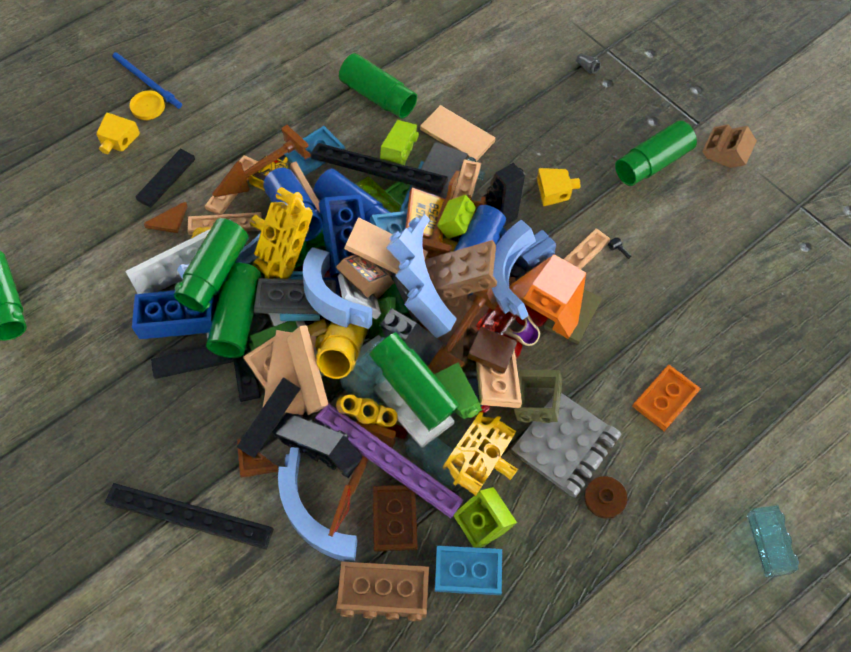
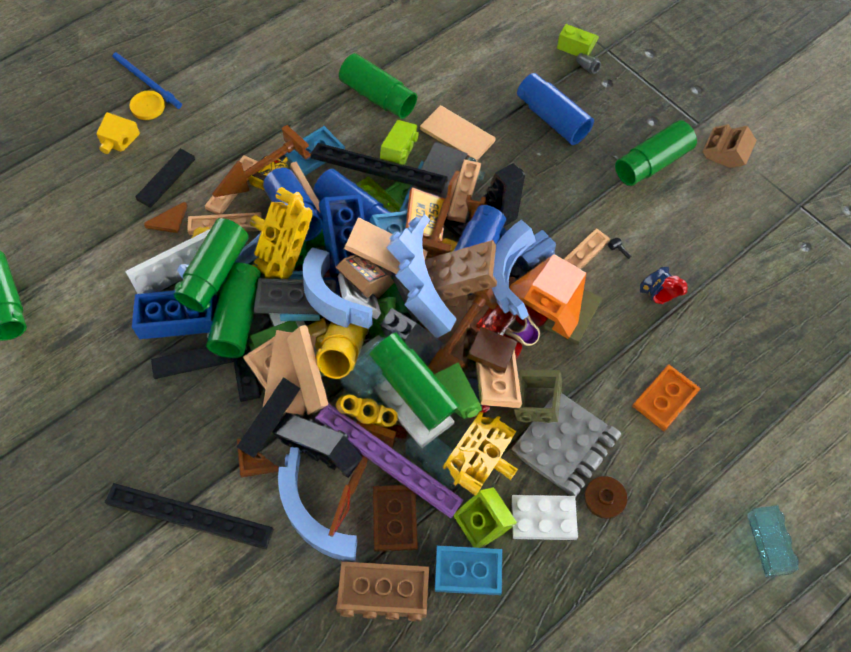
(456, 216): lime brick -> none
(544, 517): none -> white plate
(555, 108): none -> blue piece
(555, 185): yellow torso -> none
(576, 40): none -> lime slope
(663, 286): none -> piece

